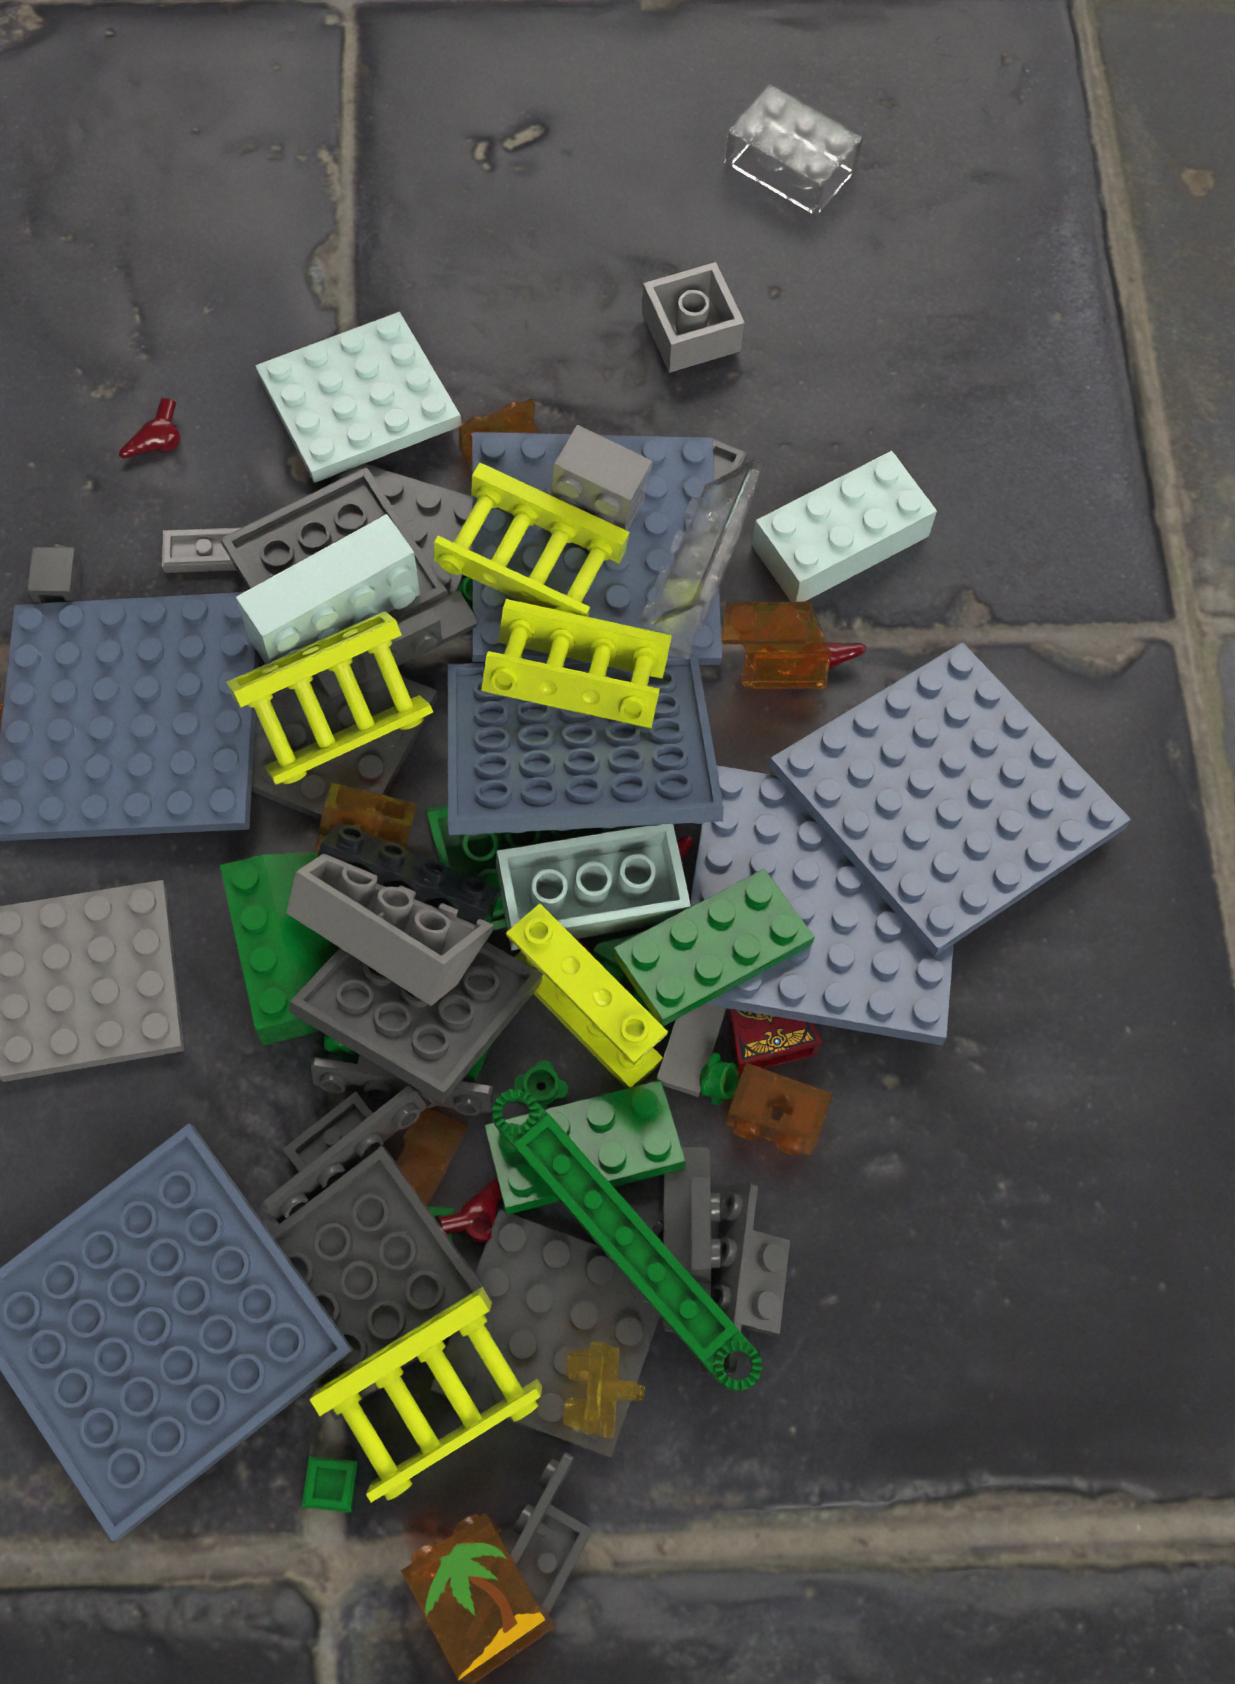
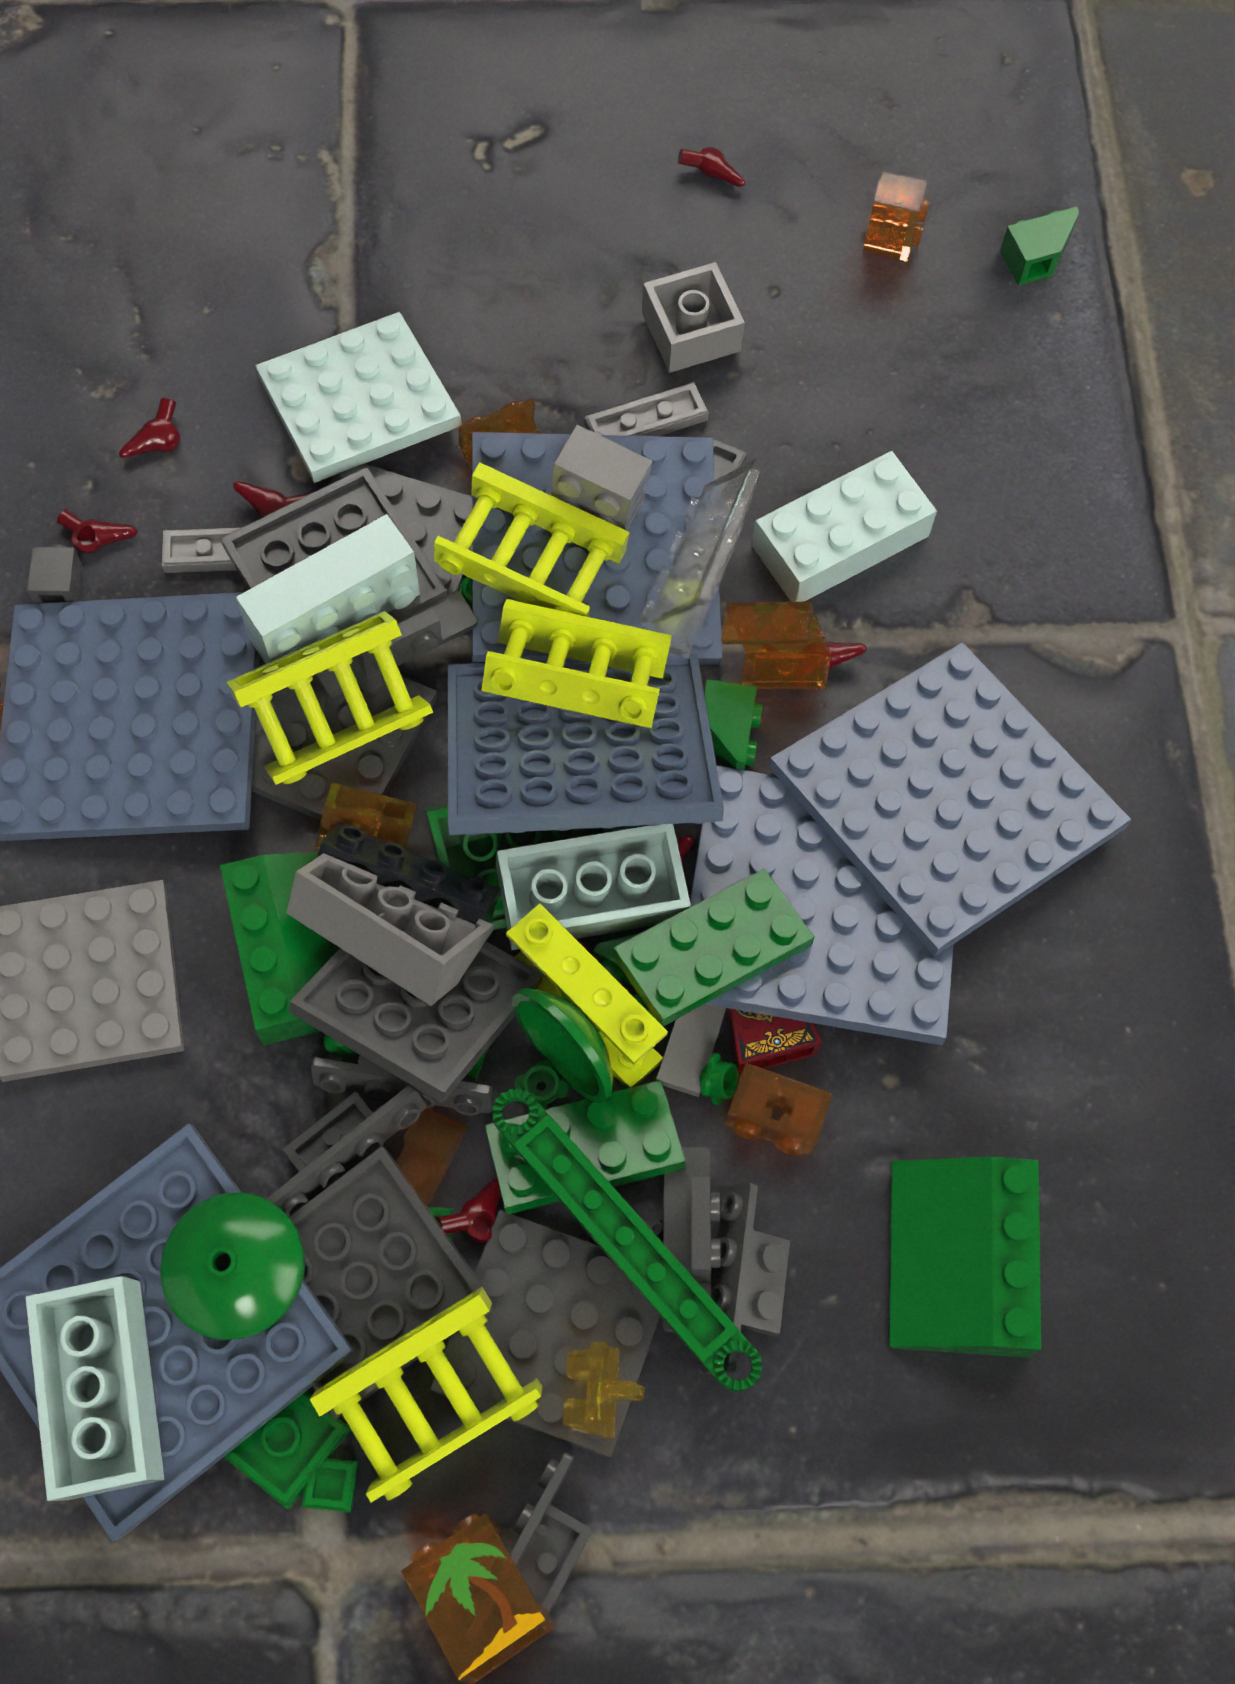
(93, 534): none -> dark red animal
(94, 1389): none -> light aqua brick
(262, 1273): none -> green dish
(264, 500): none -> dark red animal
(280, 1449): none -> green tile
(567, 1041): none -> green dish
(652, 415): none -> light grey tile
(711, 163): none -> dark red animal
(731, 716): none -> green slope
(793, 150): clear brick -> none
(895, 216): none -> clear orange brick
(965, 1256): none -> green slope
(1036, 245): none -> slope

